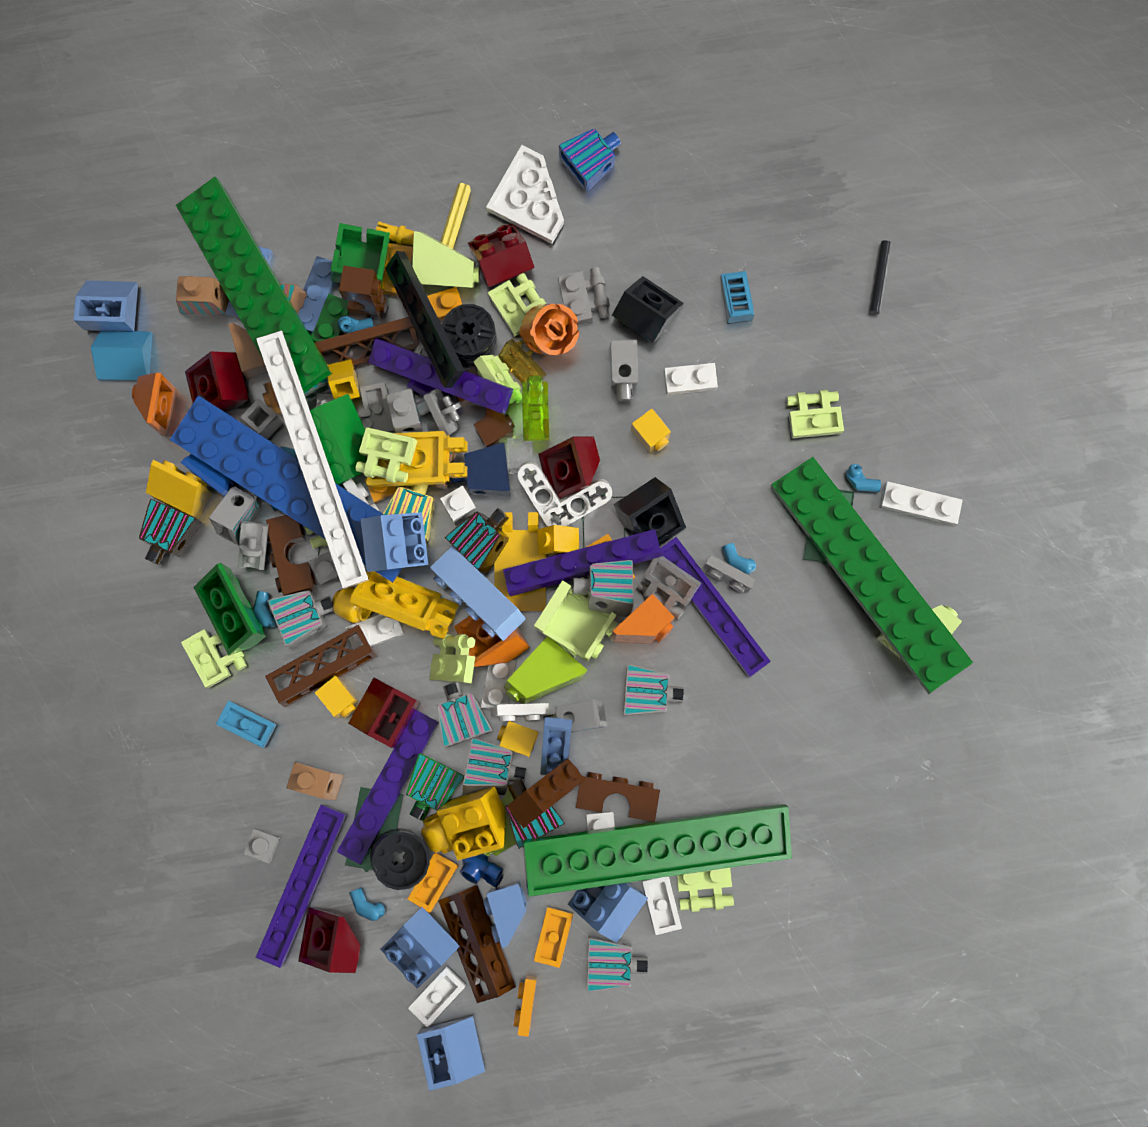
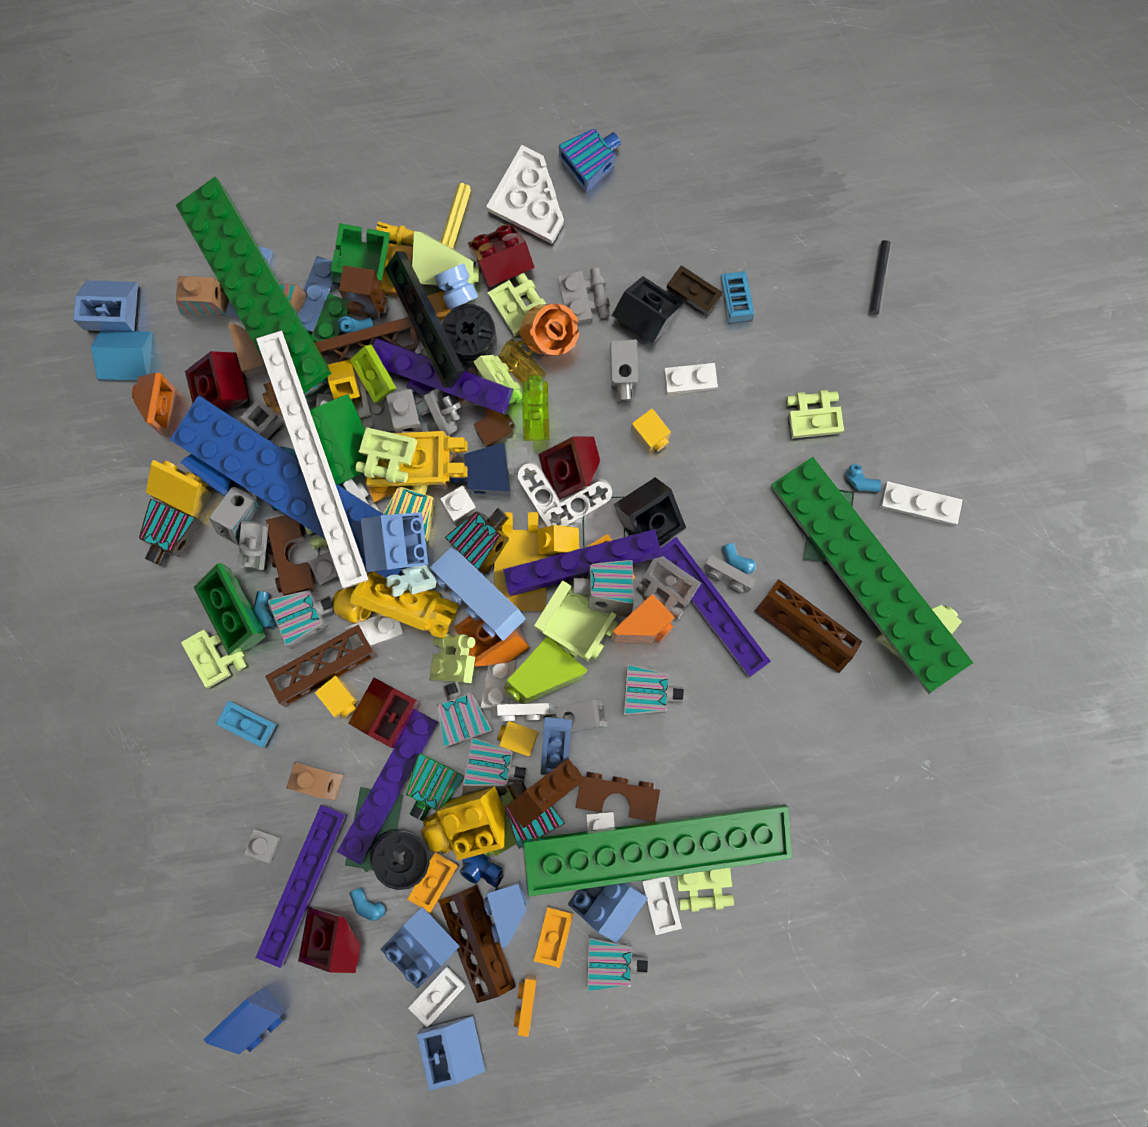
(247, 1023): none -> blue slope
(373, 373): none -> lime plate
(413, 578): none -> light aqua plate
(456, 286): none -> light blue wheel
(694, 290): none -> dark brown plate
(807, 628): none -> reddish brown fence

